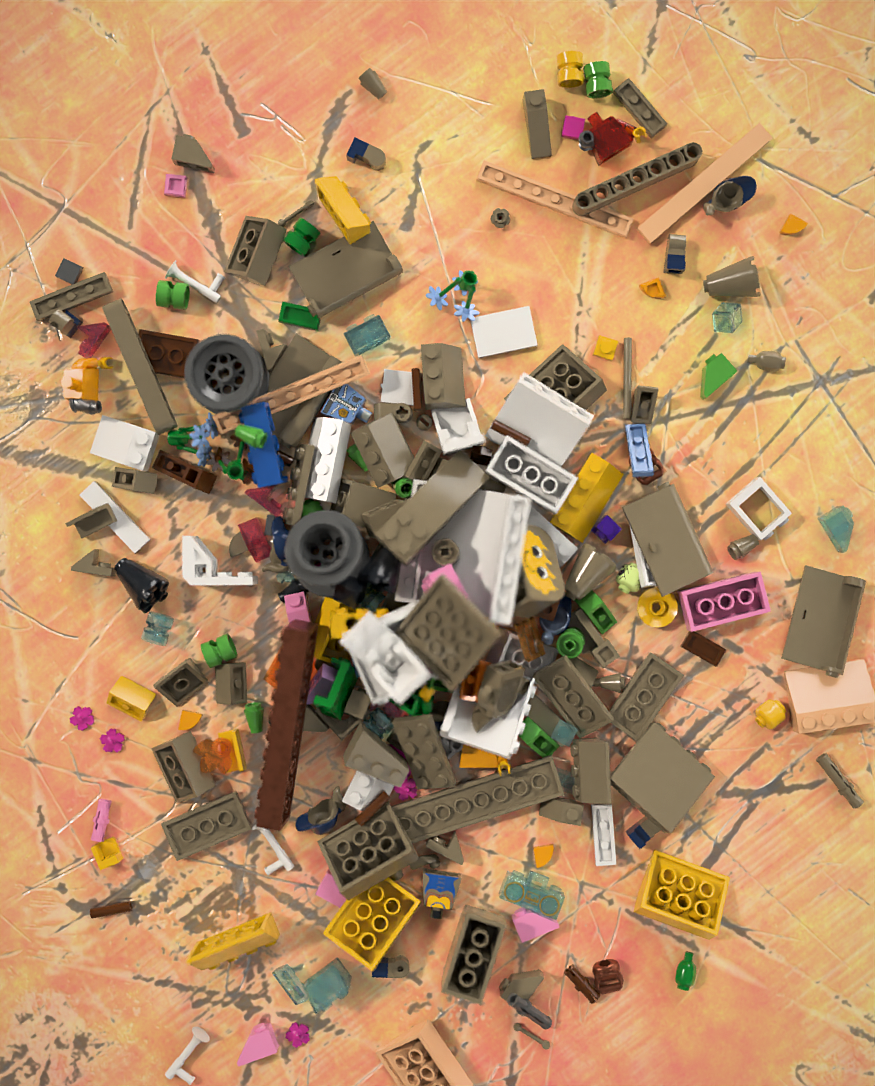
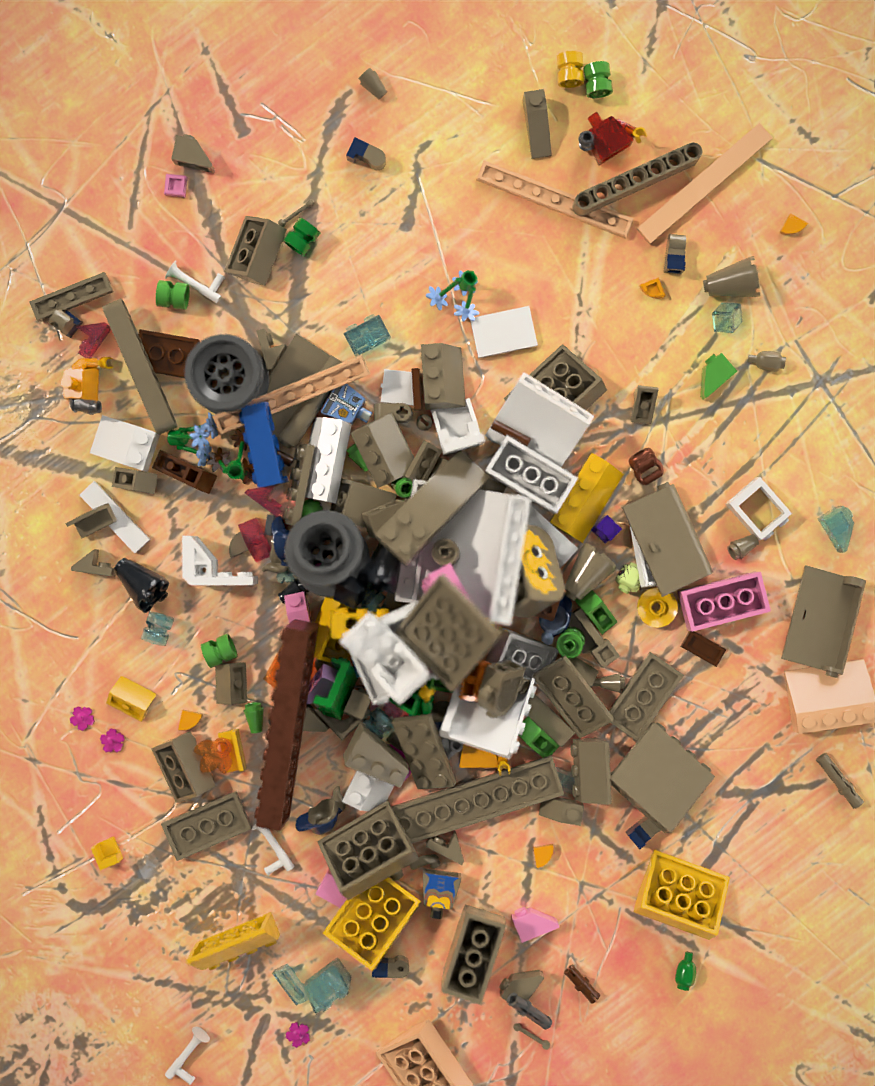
(69, 271): dark grey tile -> none
(101, 820): bright pink pin -> none
(111, 909): reddish brown piece -> none
(181, 682): dark tan slope -> none
(253, 436): bright green cone -> none
(259, 1044): bright pink slope -> none
(298, 316): green tile -> none
(338, 277): dark tan door -> none
(342, 208): yellow slope -> none
(379, 802): reddish brown piece -> none
(406, 789): dark pink plant -> none
(479, 718): dark tan tile -> none
(481, 455): reddish brown plate -> none
(495, 218): dark tan plate -> none
(519, 628): clear orange tile -> none
(536, 898): clear light blue piece -> none
(564, 732): clear light blue plate -> none
(572, 127): dark pink tile -> none
(603, 834): white plate -> none
(605, 348): yellow plate -> none
(605, 971): copper piece -> none
(627, 376): dark tan bar -> none
(639, 108): dark tan tile -> none
(639, 450): medium blue tile -> none
(731, 194): dark tan hair -> none
(770, 714): yellow head -> none

